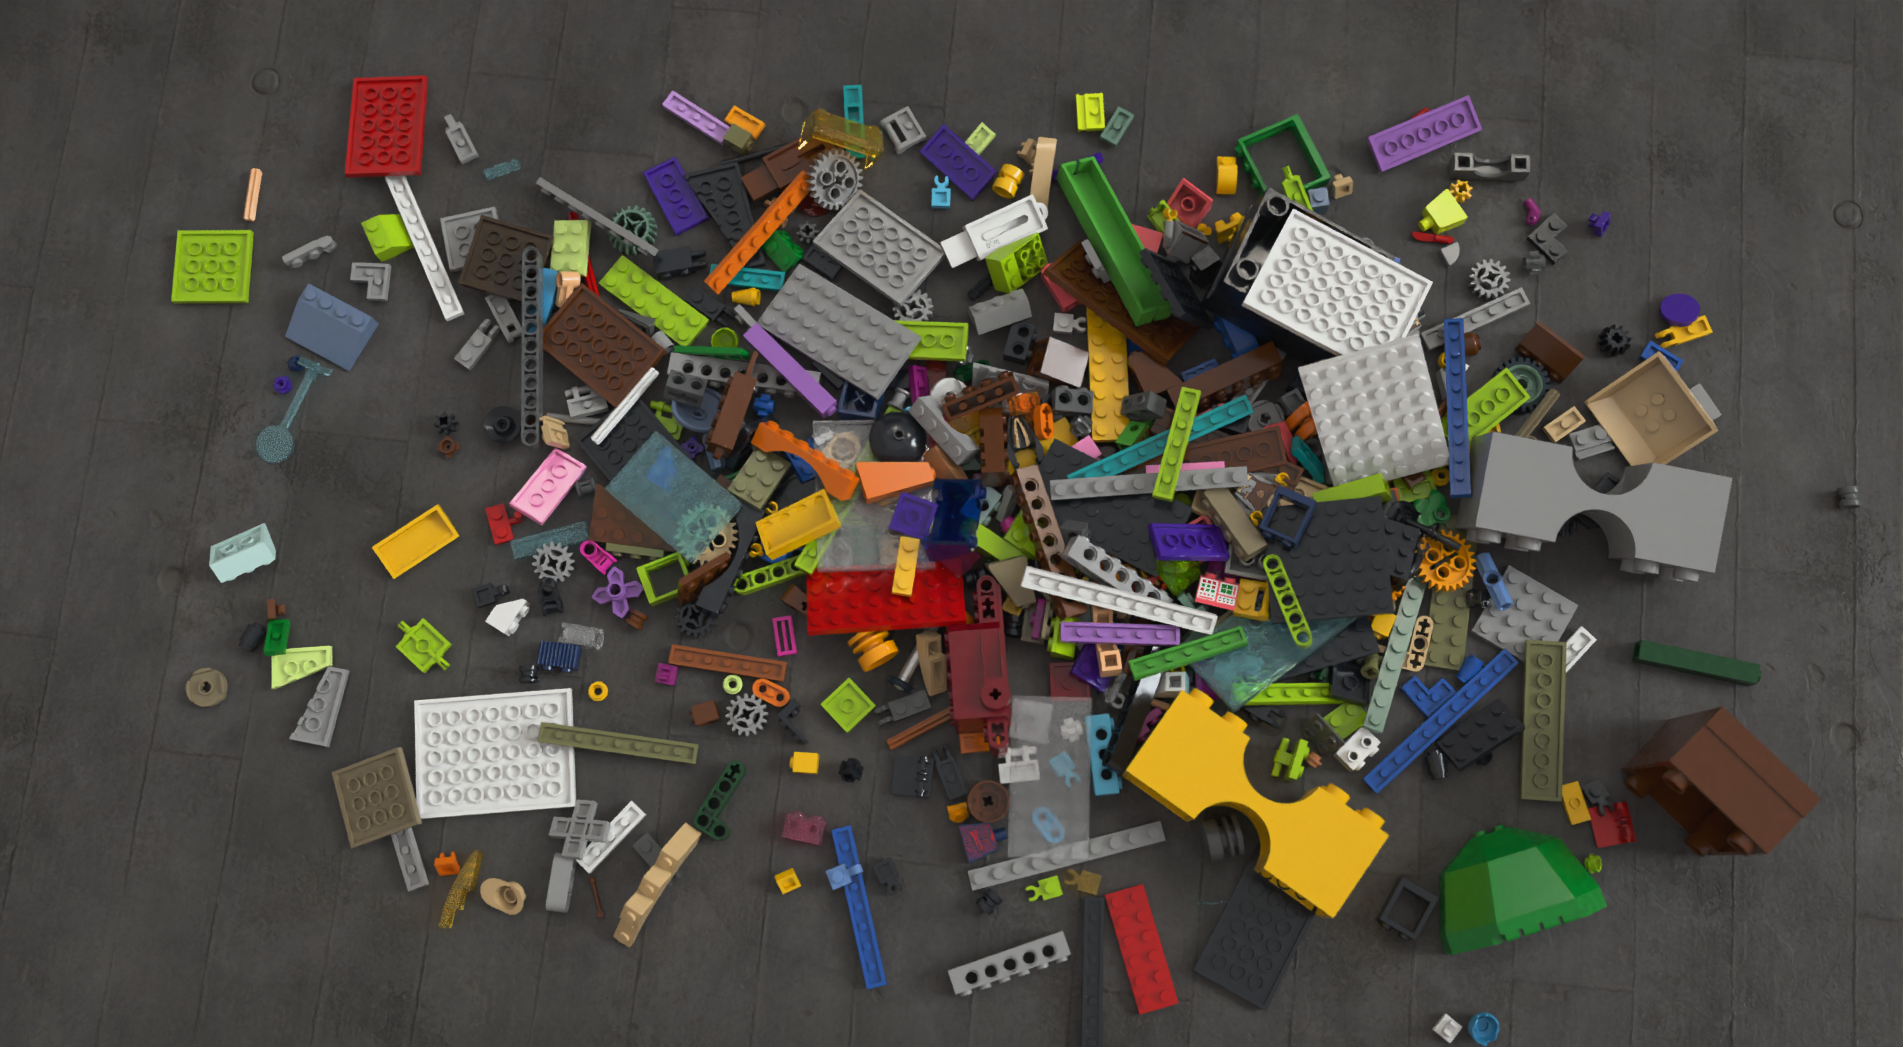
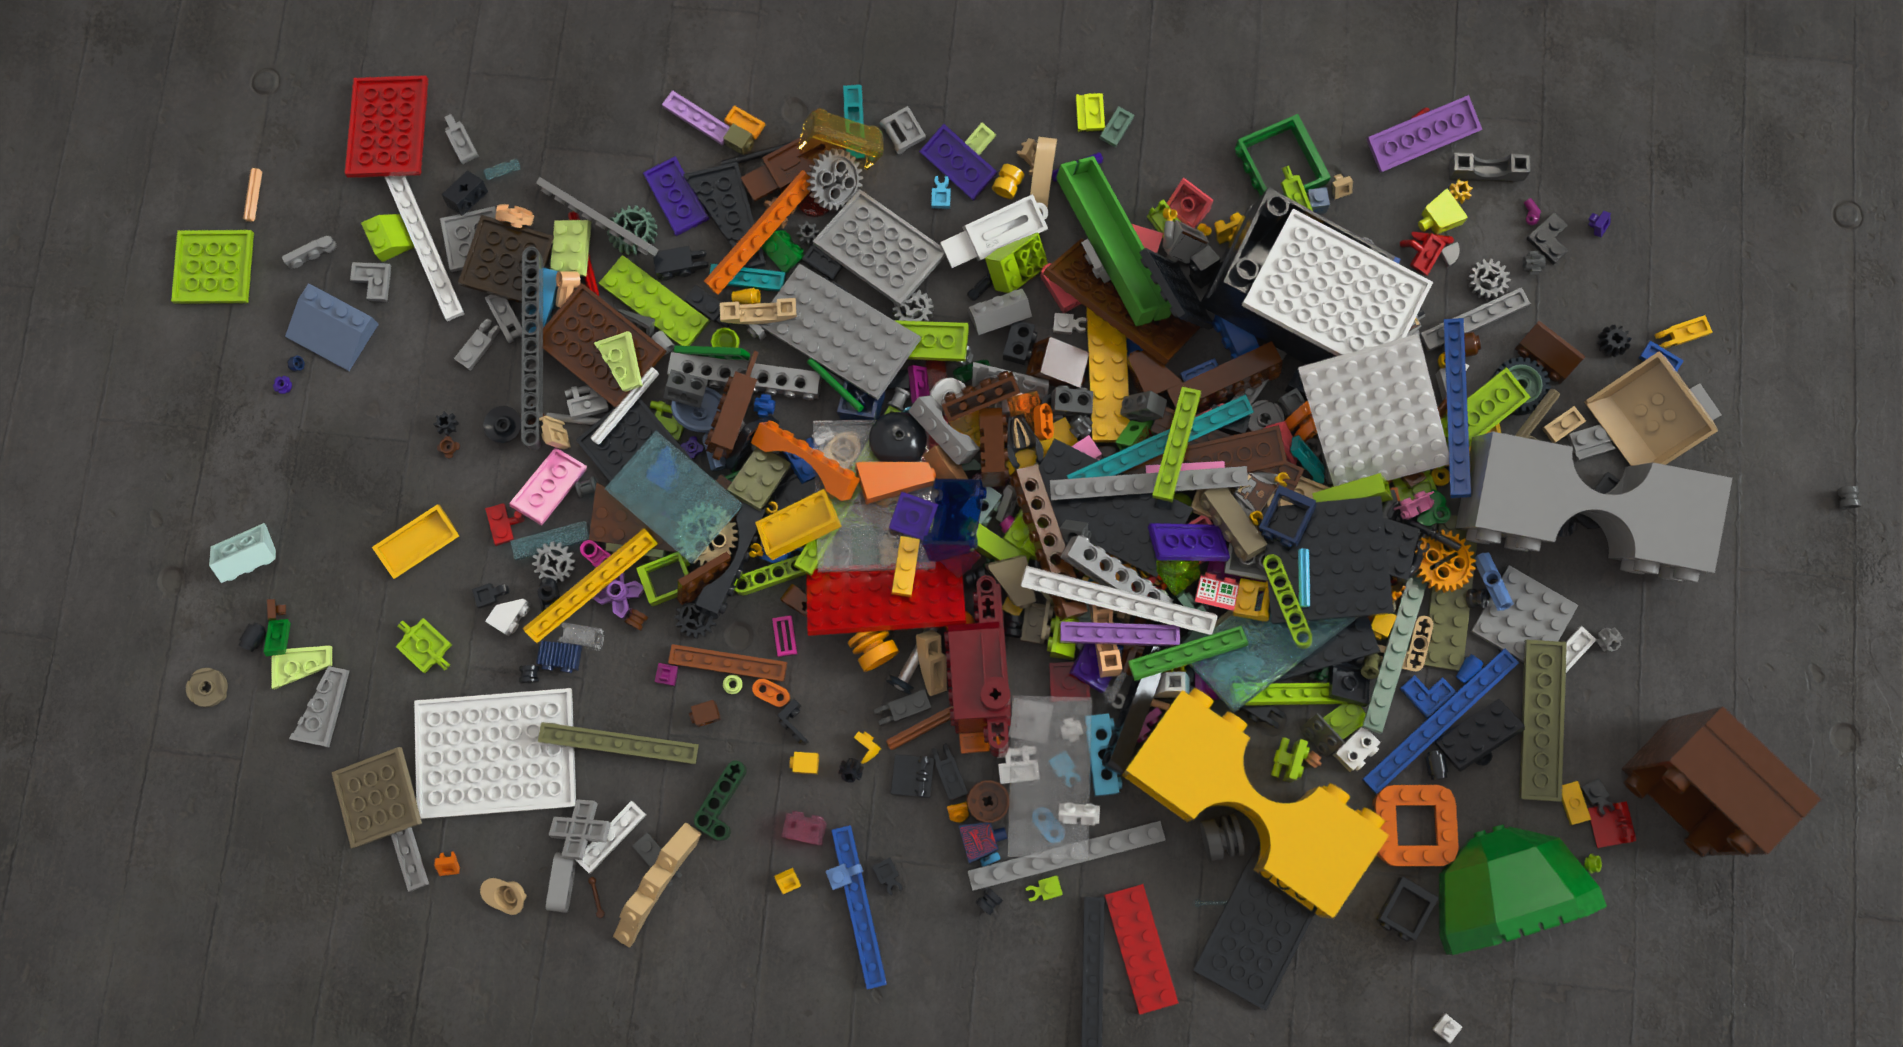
(275, 441): clear light blue piece -> none
(465, 192): none -> black brick
(465, 881): clear yellow slope -> none
(517, 216): none -> light nougat plate
(590, 585): none -> yellow plate
(591, 691): yellow plate -> none
(621, 357): none -> yellowish green wing
(738, 719): light grey gear -> none
(758, 313): none -> tan slope
(790, 371): medium lavender brick -> none
(838, 387): none -> green bar
(848, 705): lime plate -> none
(867, 741): none -> yellow plate
(990, 859): none -> dark azure tile
(1037, 618): magenta plate -> none
(1060, 954): light grey brick -> none
(1070, 812): none -> white hinge
(1087, 882): clear yellow plate -> none
(1226, 175): yellow brick -> none
(1304, 577): none -> medium azure axle
(1421, 501): none -> bright pink hinge
(1426, 253): none -> red plate
(1445, 825): none -> orange plate
(1483, 1028): dark azure hair -> none
(1609, 639): none -> light grey gear
(1679, 310): dark purple tile -> none
(1696, 663): dark green brick -> none

